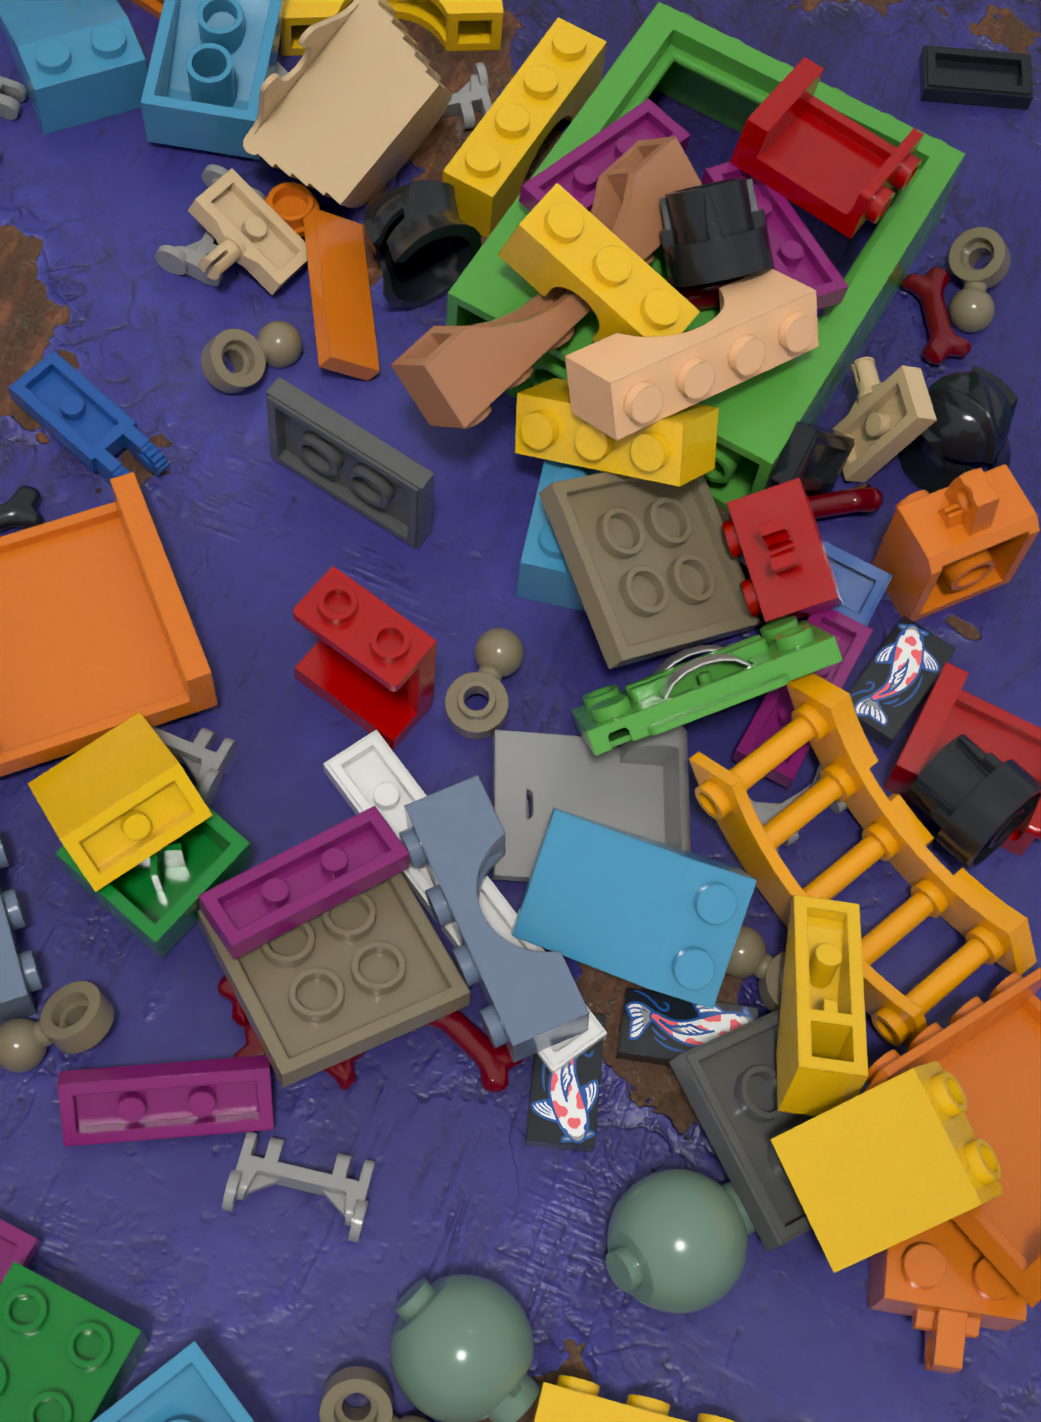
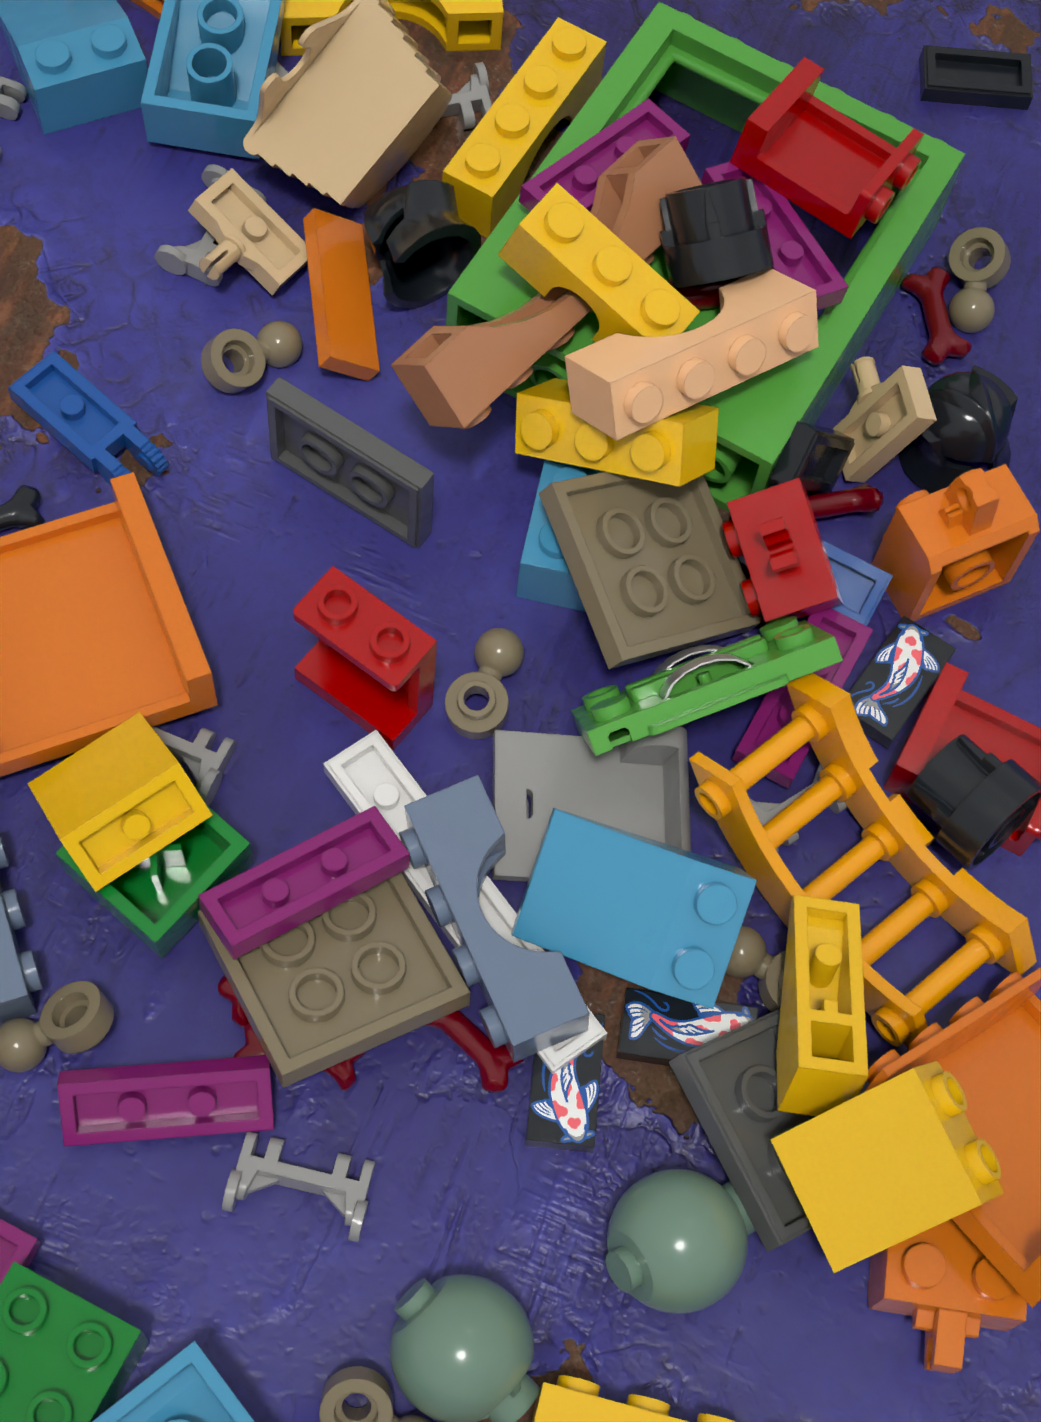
(292, 204): orange plate -> none

